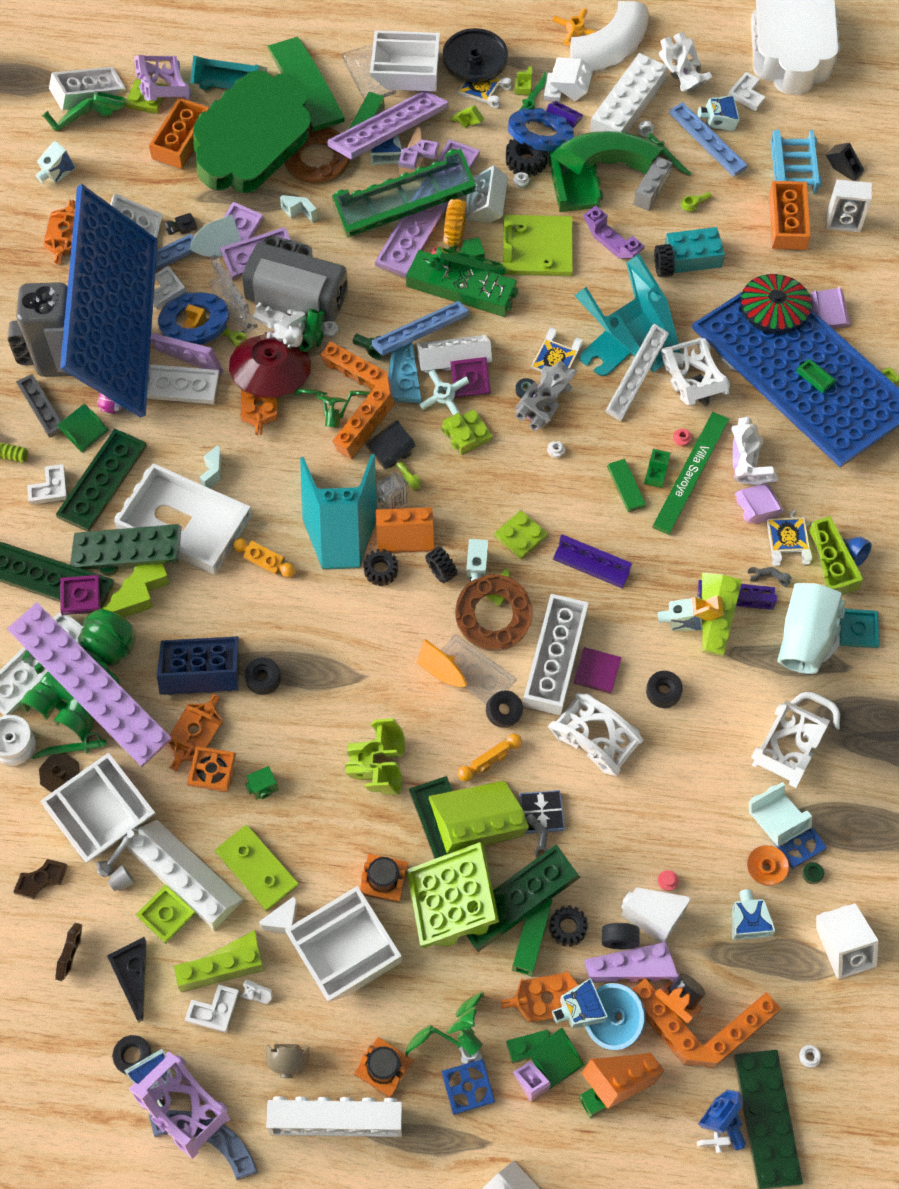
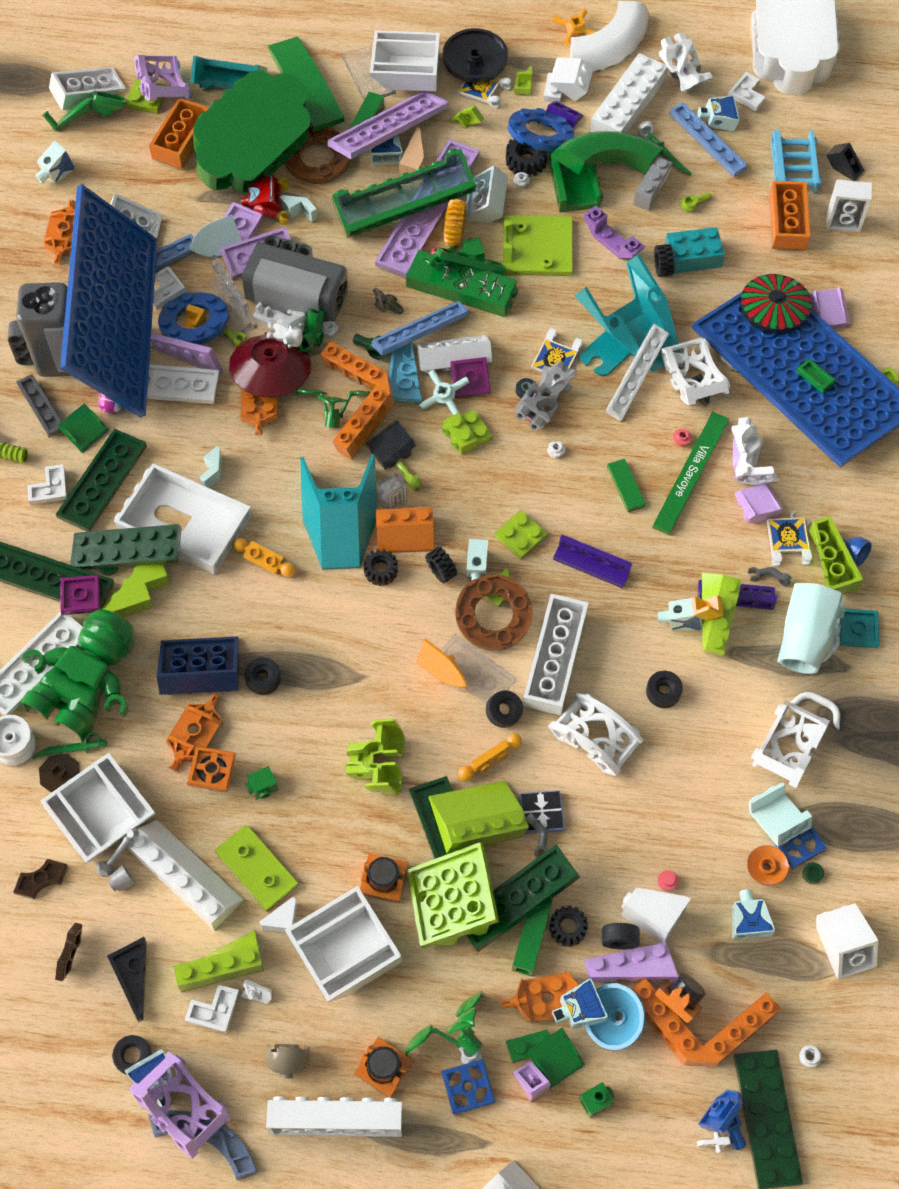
(89, 684): lavender plate -> none
(165, 914): lime plate -> none
(183, 223): black plate -> none
(265, 197): none -> red torso
(387, 301): none -> clear smoke animal
(423, 148): lavender tile -> none
(529, 103): green sword -> none
(597, 670): magenta tile -> none
(622, 1076): orange wedge -> none
(657, 468): green slope -> none

